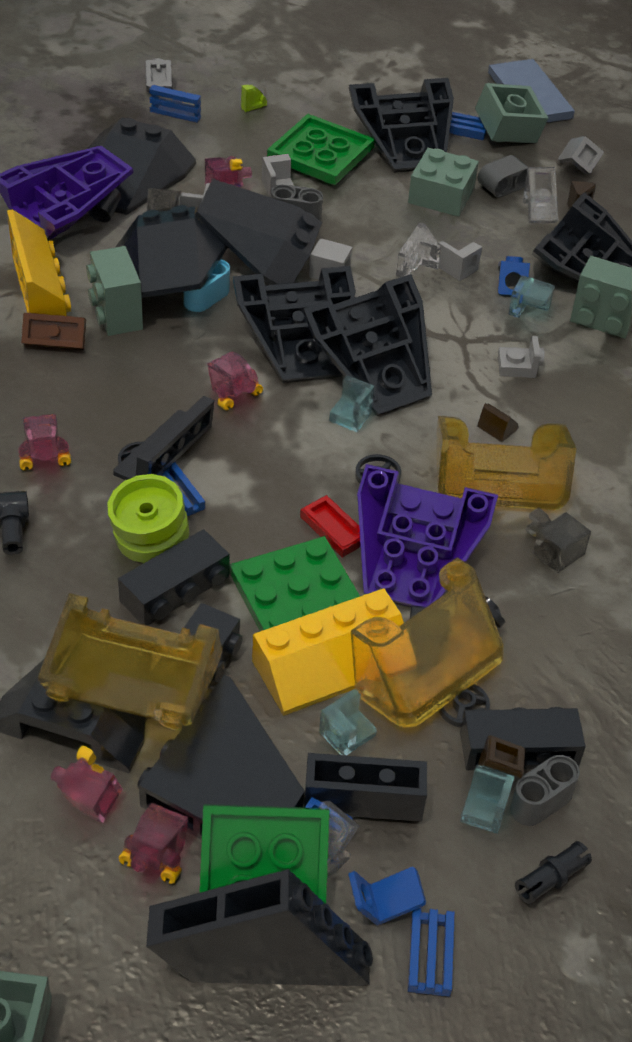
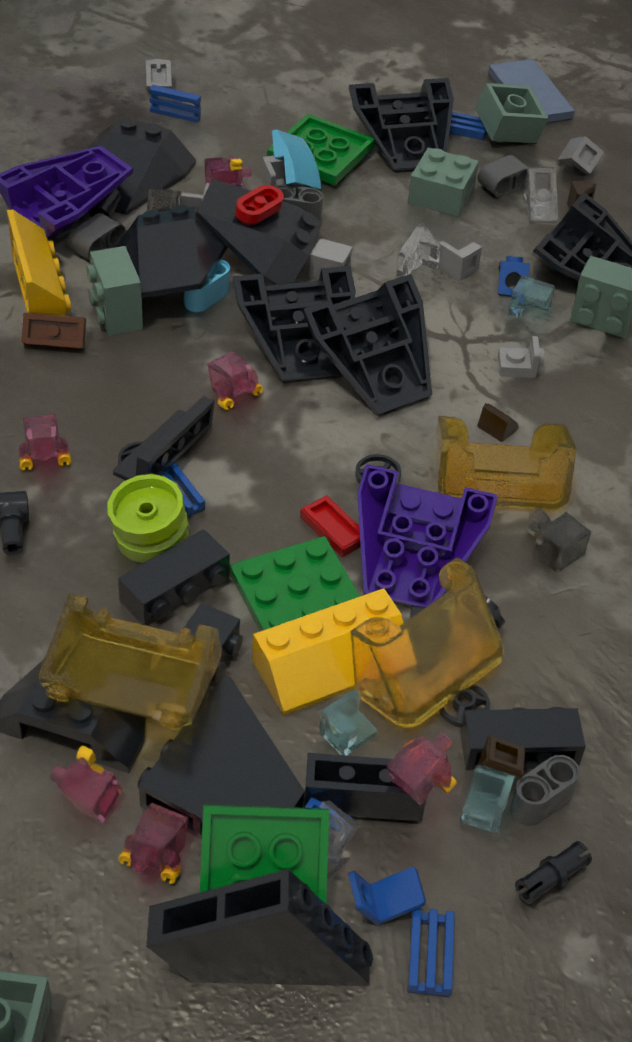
(95, 234): none -> dark grey beam
(252, 98): lime tile -> none
(259, 204): none -> red plate
(297, 158): none -> medium azure slope
(354, 405): clear light blue panel -> none
(422, 767): none -> clear pink piece

